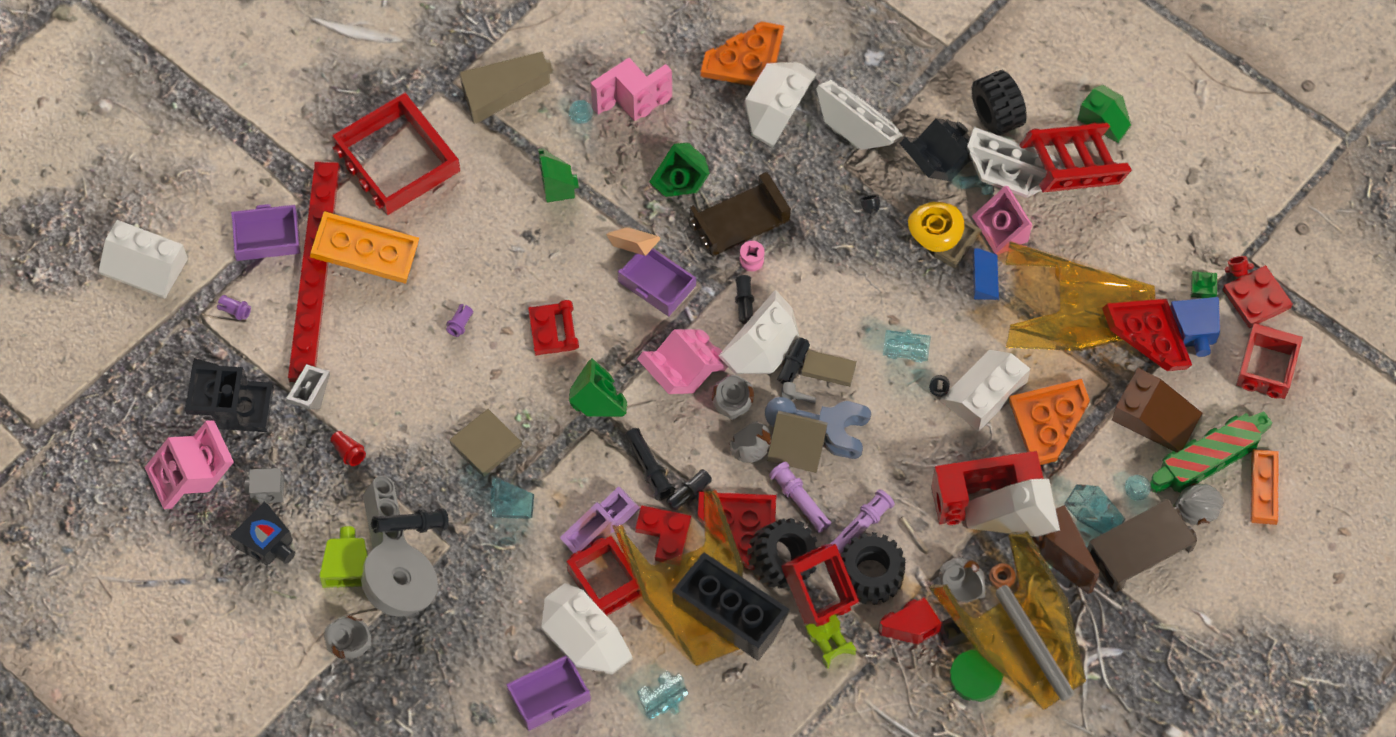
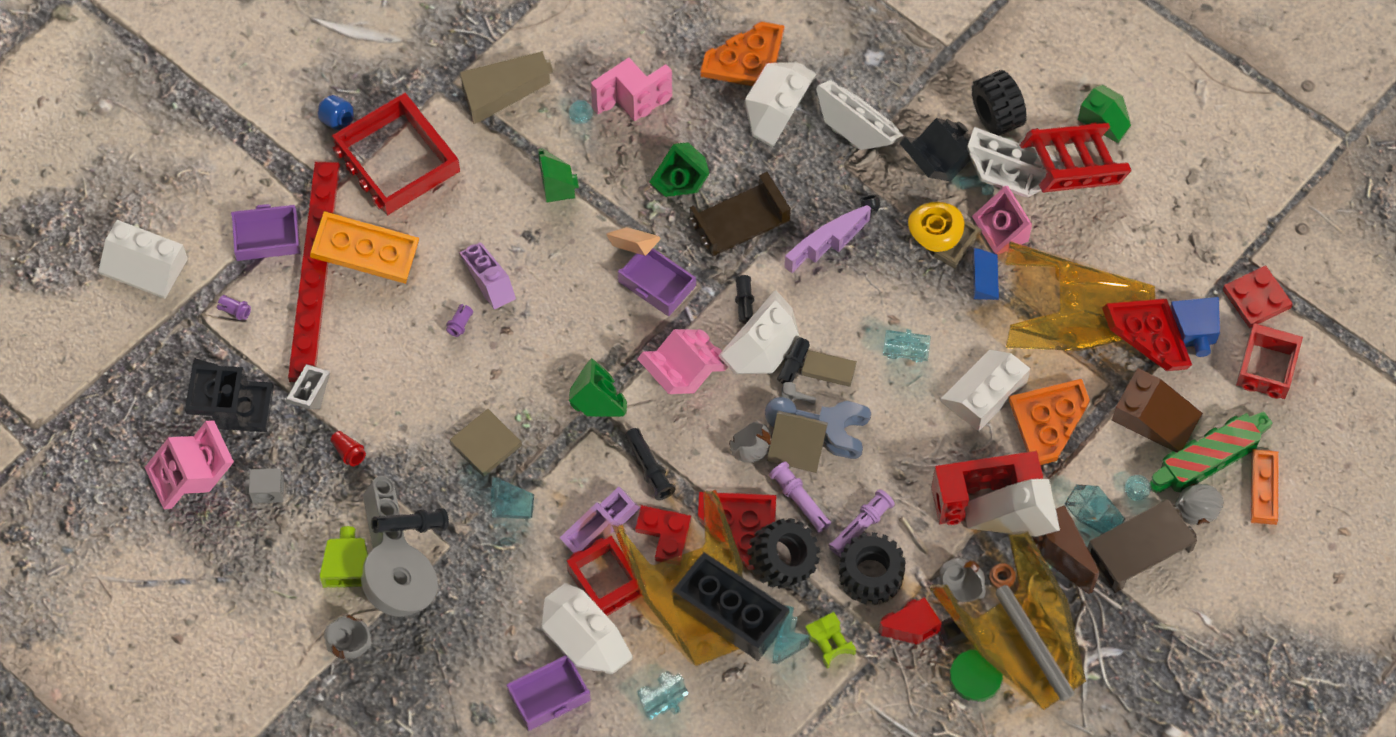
(264, 537): black torso -> none
(335, 112): none -> blue head
(488, 275): none -> lavender slope
(545, 331): red plate -> none
(689, 490): black axle -> none
(732, 396): light grey hair -> none
(751, 262): bright pink wheel -> none
(787, 640): none -> clear light blue slope
(831, 557): red window -> none
(833, 234): none -> lavender slope
(934, 385): black hinge -> none
(1203, 284): green tile -> none
(1238, 266): red plate -> none

